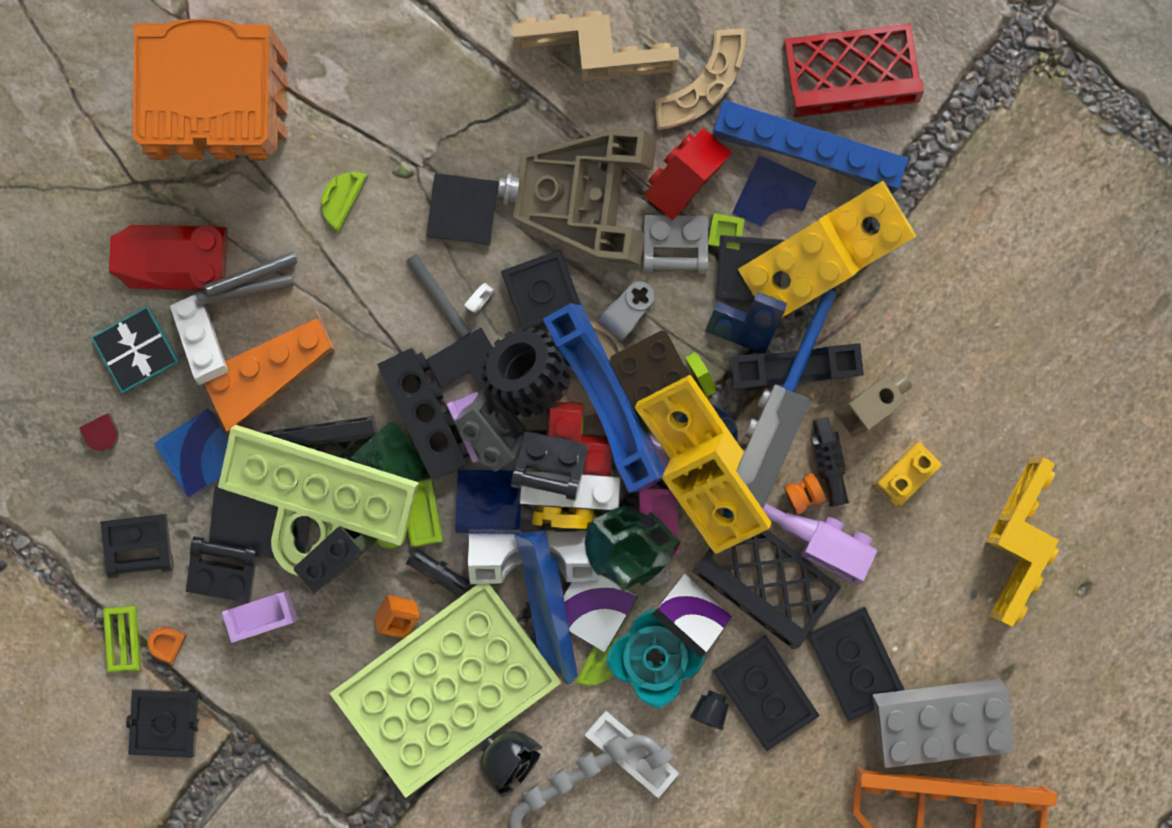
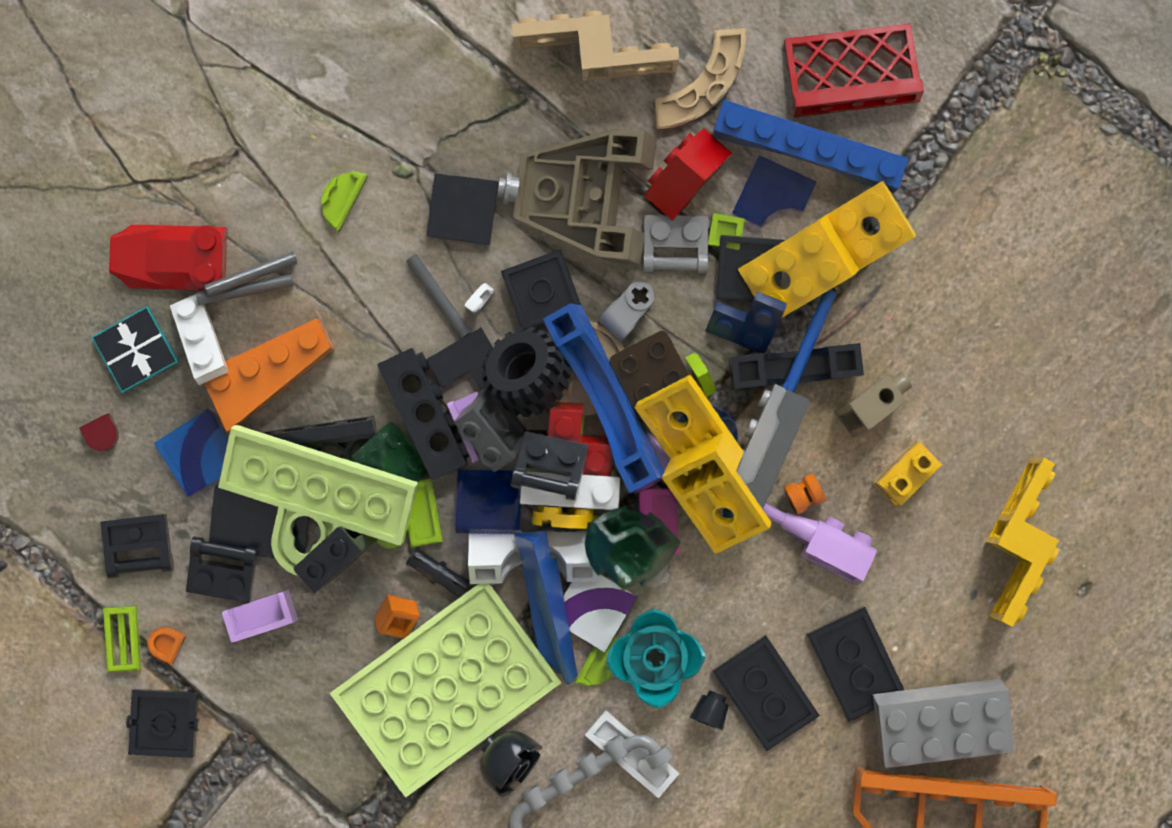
(208, 89): orange piece -> none
(692, 615): tile -> none
(756, 605): black fence -> none
(829, 461): black hinge -> none

